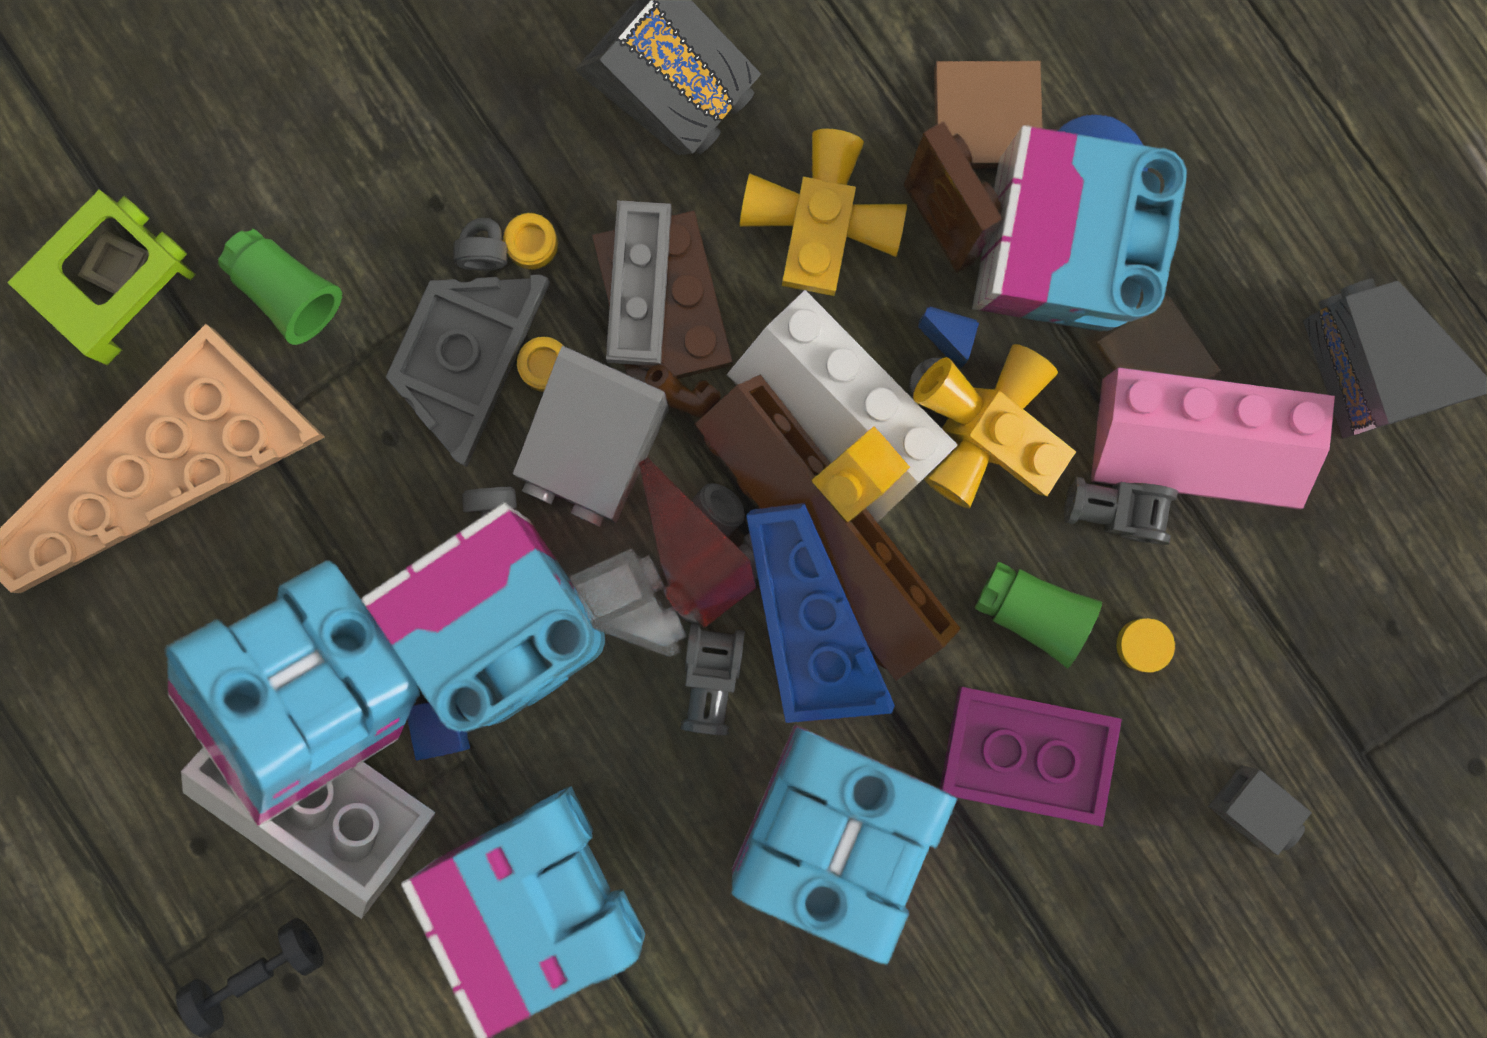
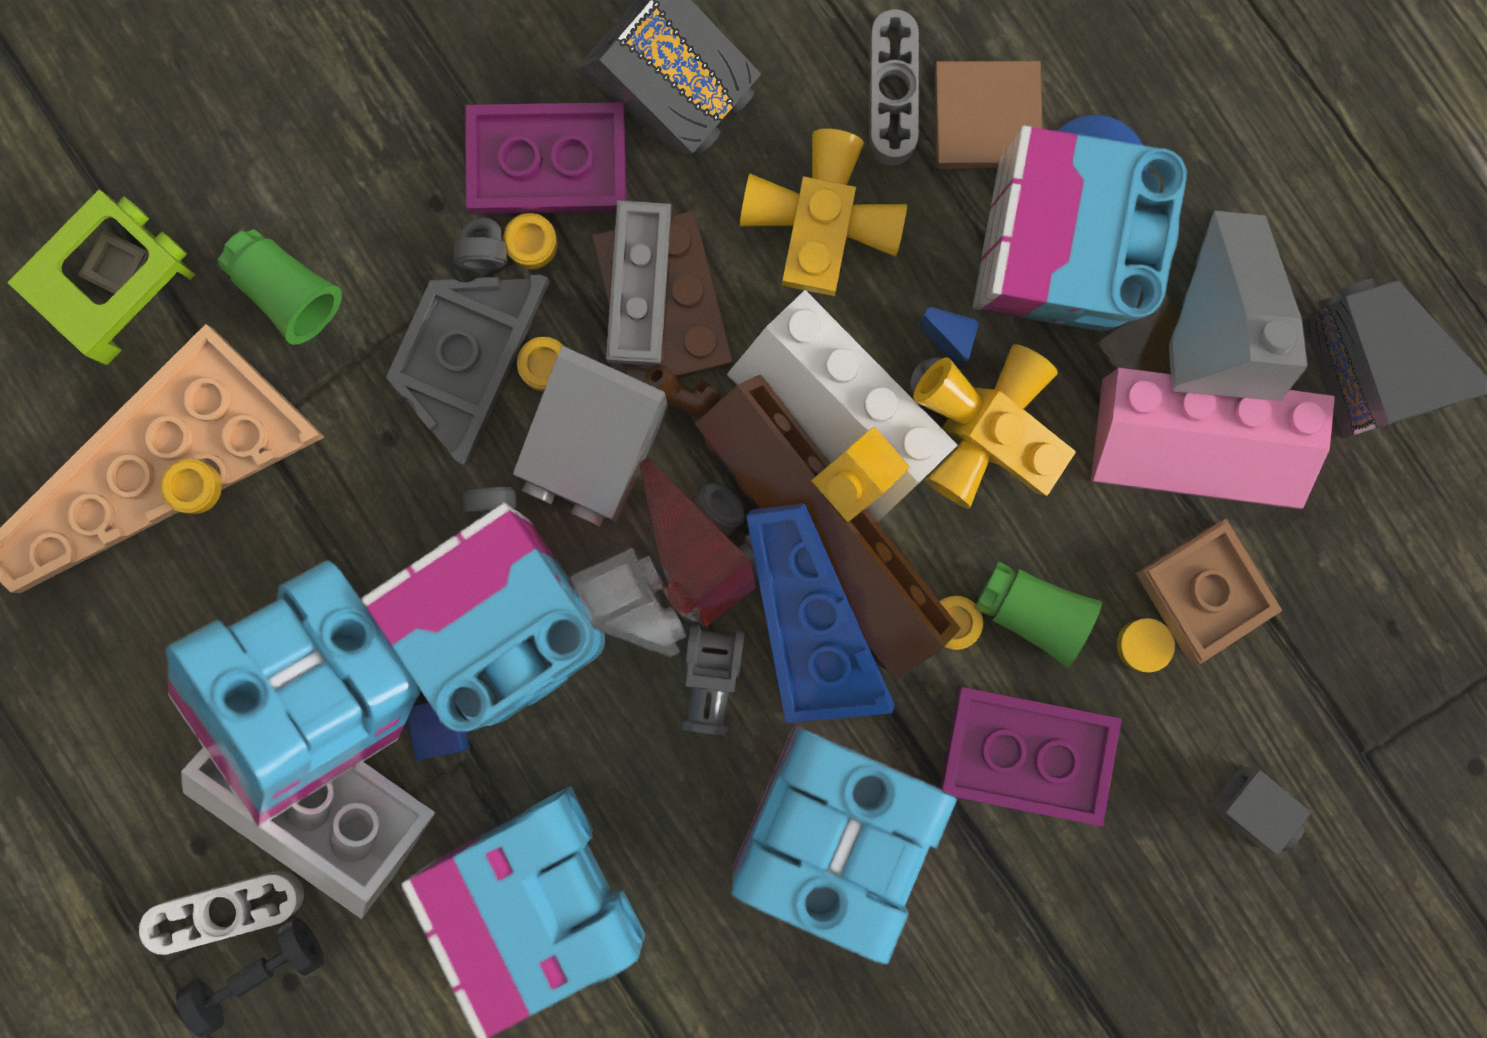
(181, 908): none -> white beam
(190, 486): none -> yellow tile
(545, 157): none -> magenta plate
(908, 51): none -> light grey beam
(951, 196): reddish brown plate -> none
(967, 618): none -> yellow tile
(1128, 509): dark grey connector -> none
(1208, 592): none -> medium nougat tile
(1238, 316): none -> light grey wedge

